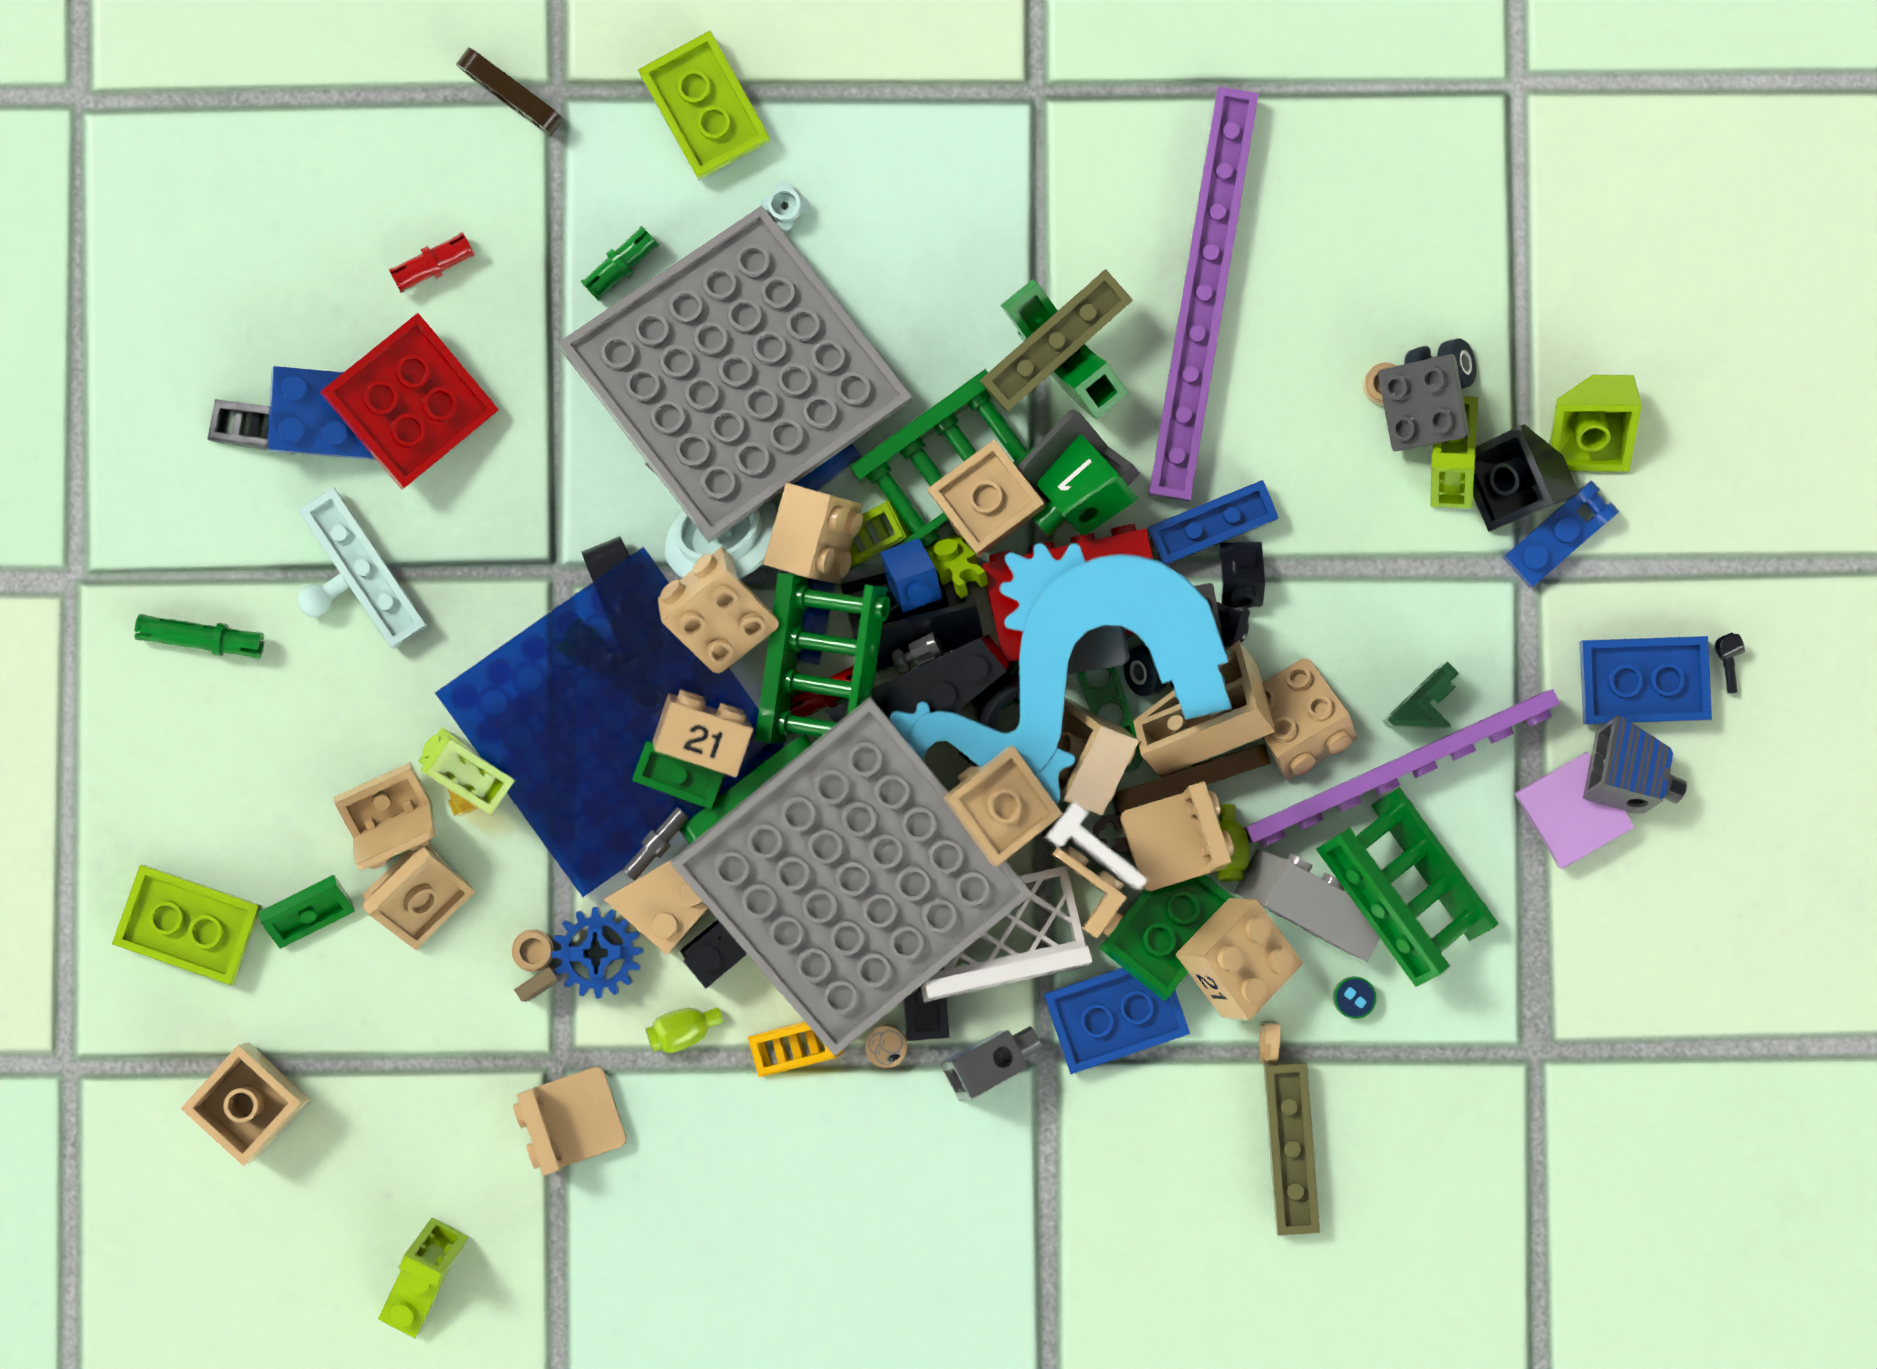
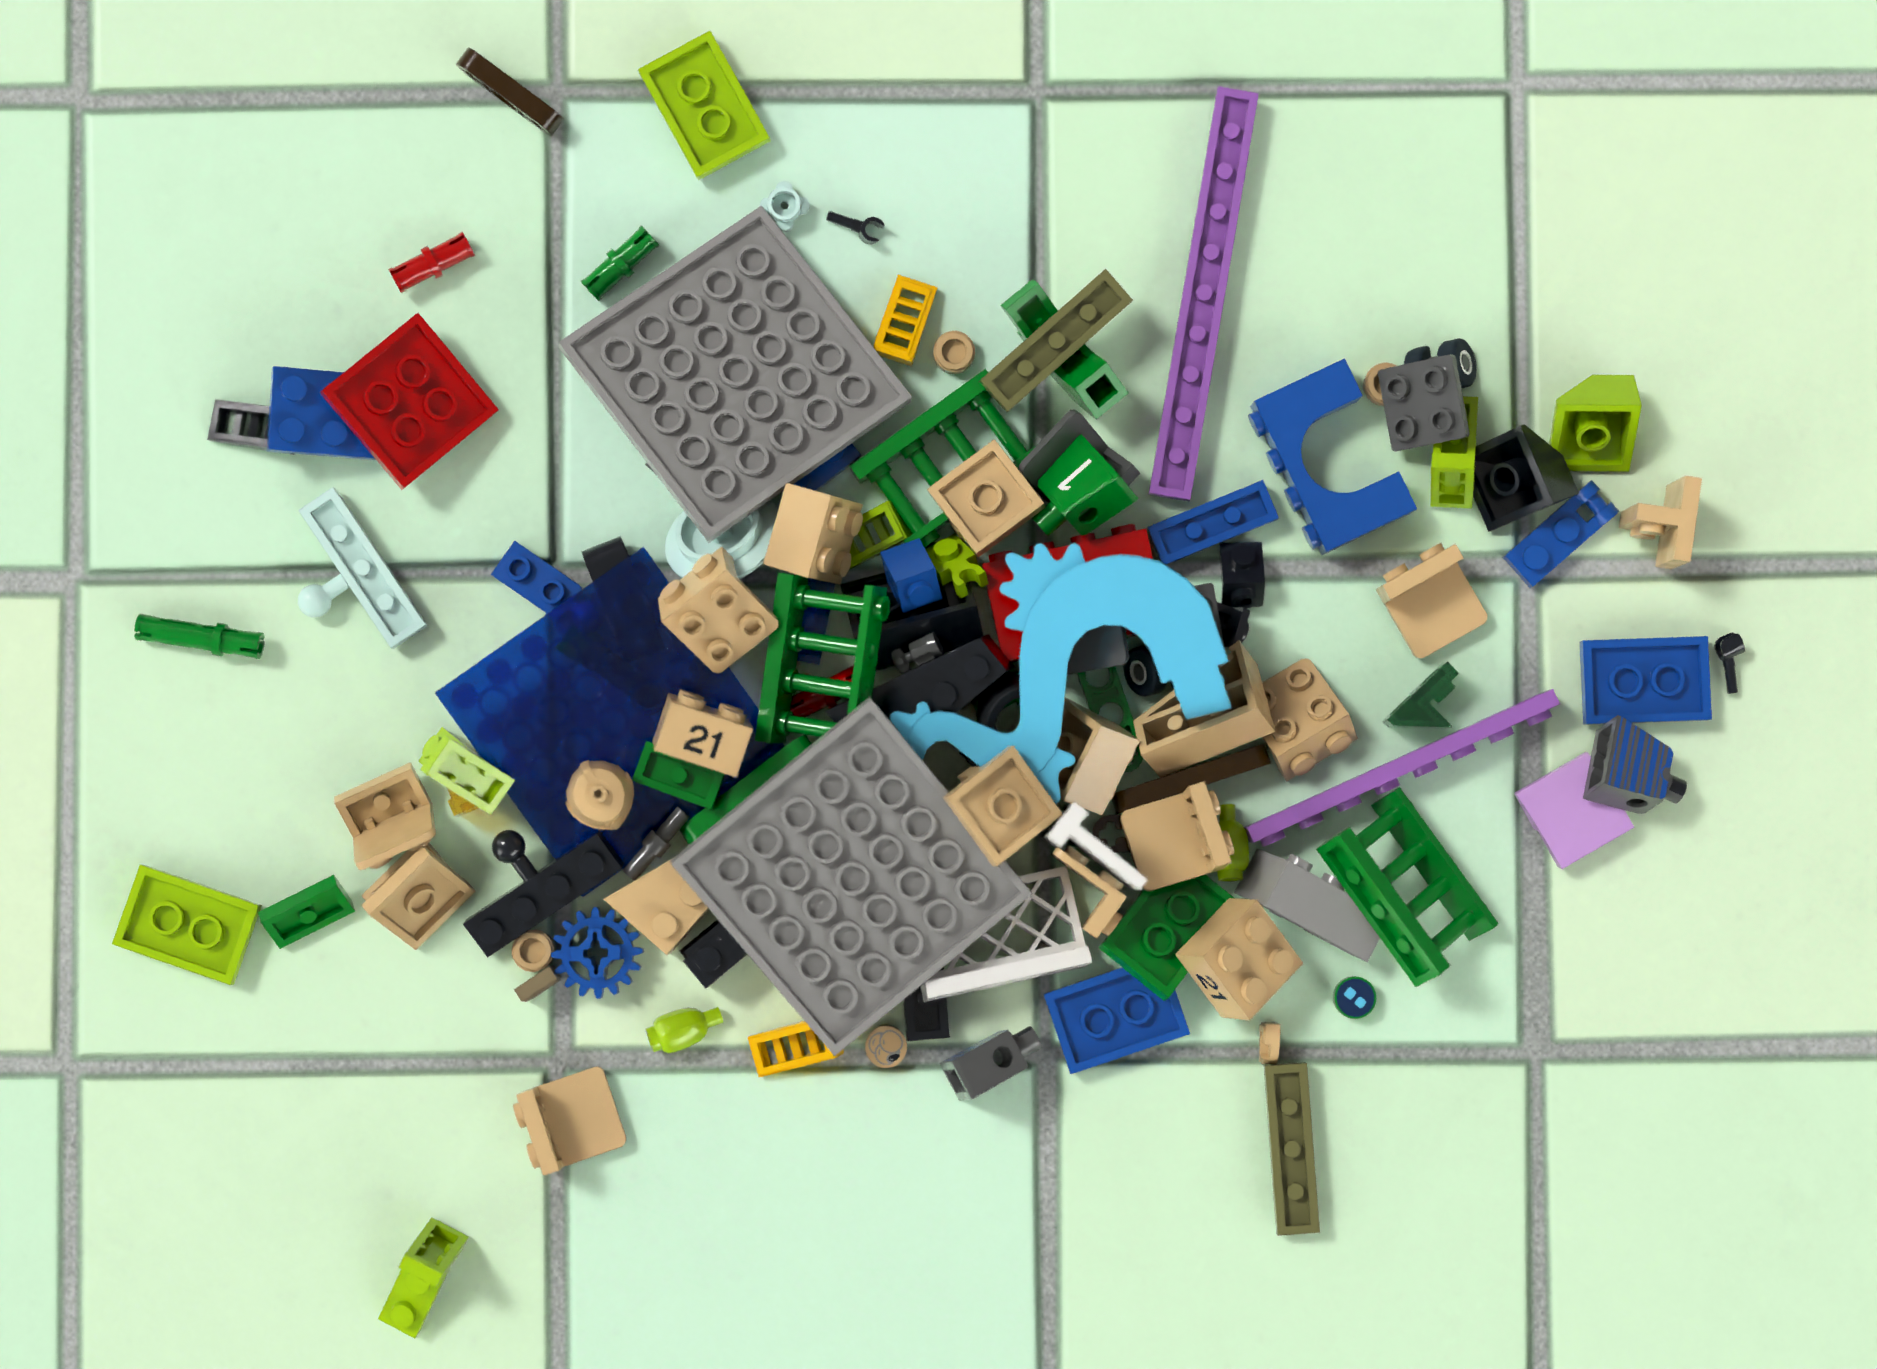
(245, 1103): tan brick -> none
(534, 578): none -> blue plate
(540, 891): none -> black plate
(600, 795): none -> tan helmet
(856, 225): none -> black hand
(893, 351): none -> yellow slope
(954, 352): none -> tan tile
(1329, 515): none -> blue arch
(1432, 601): none -> tan bracket
(1672, 522): none -> tan bracket

